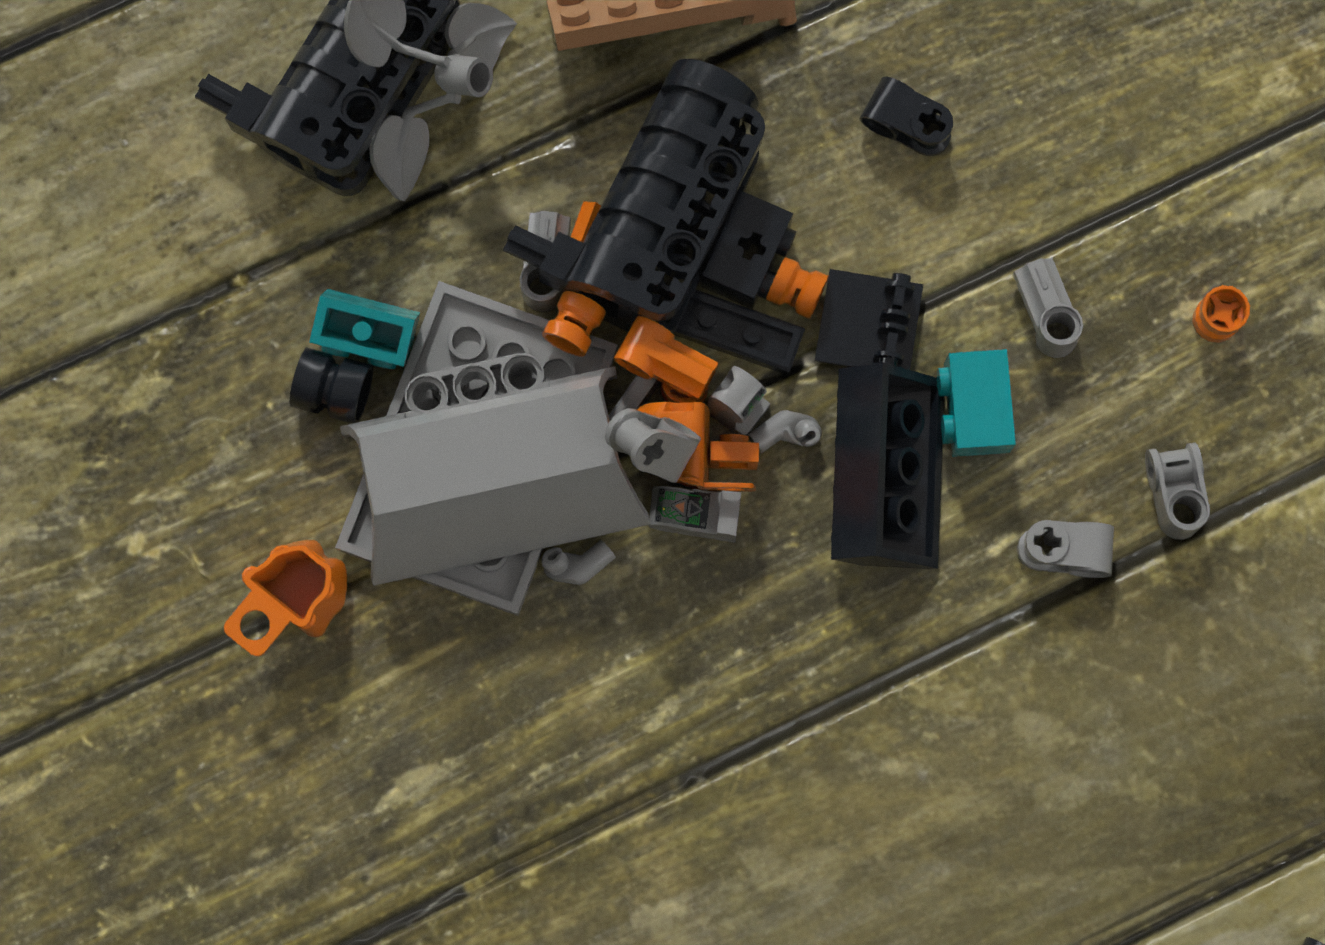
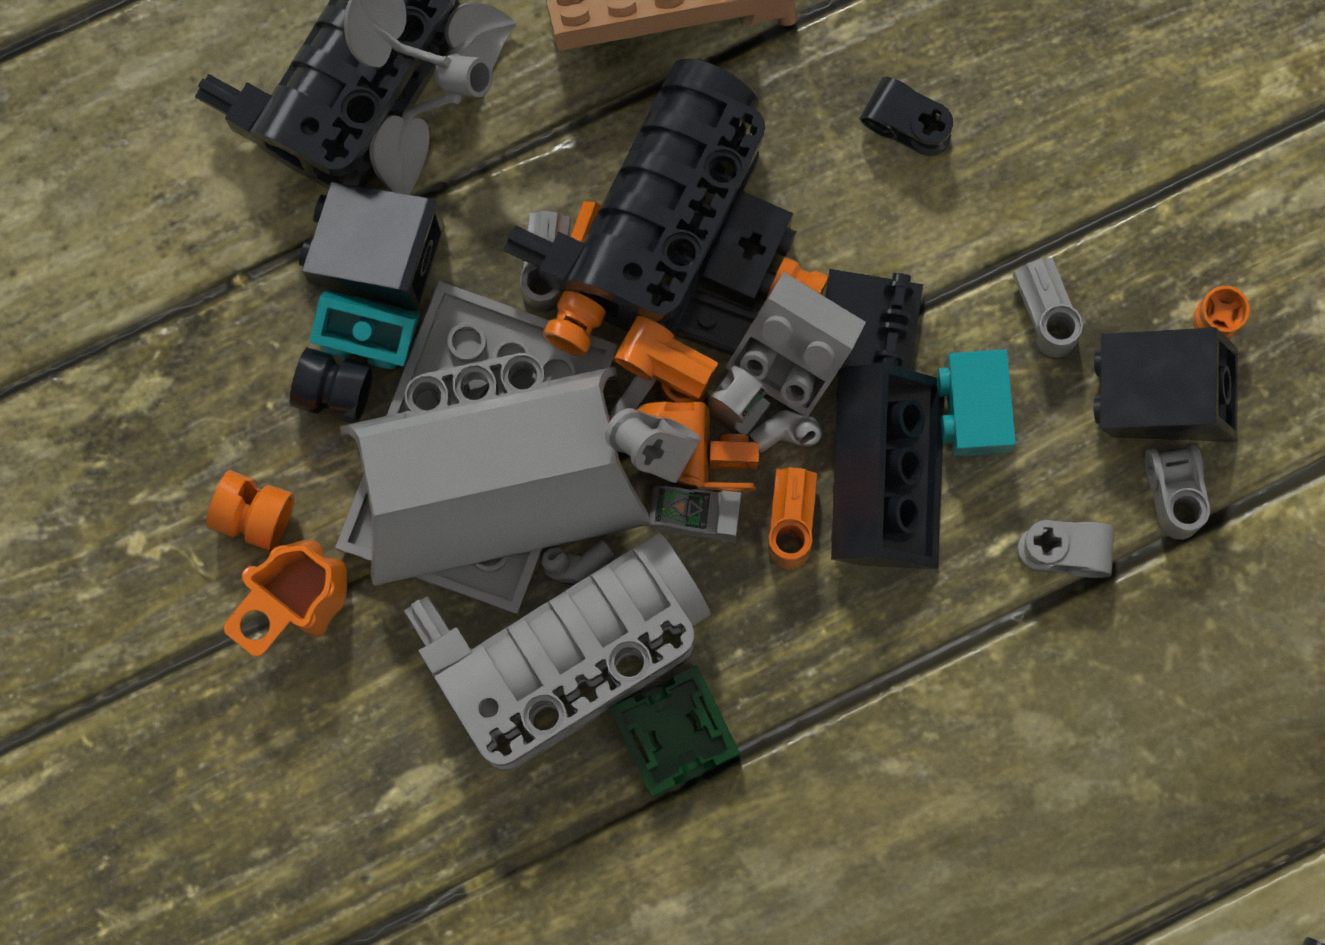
(246, 509): none -> orange wheel
(373, 244): none -> slope
(563, 648): none -> light grey piece
(683, 751): none -> dark green brick
(793, 514): none -> orange piece
(797, 344): none -> light grey slope
(1168, 385): none -> black slope

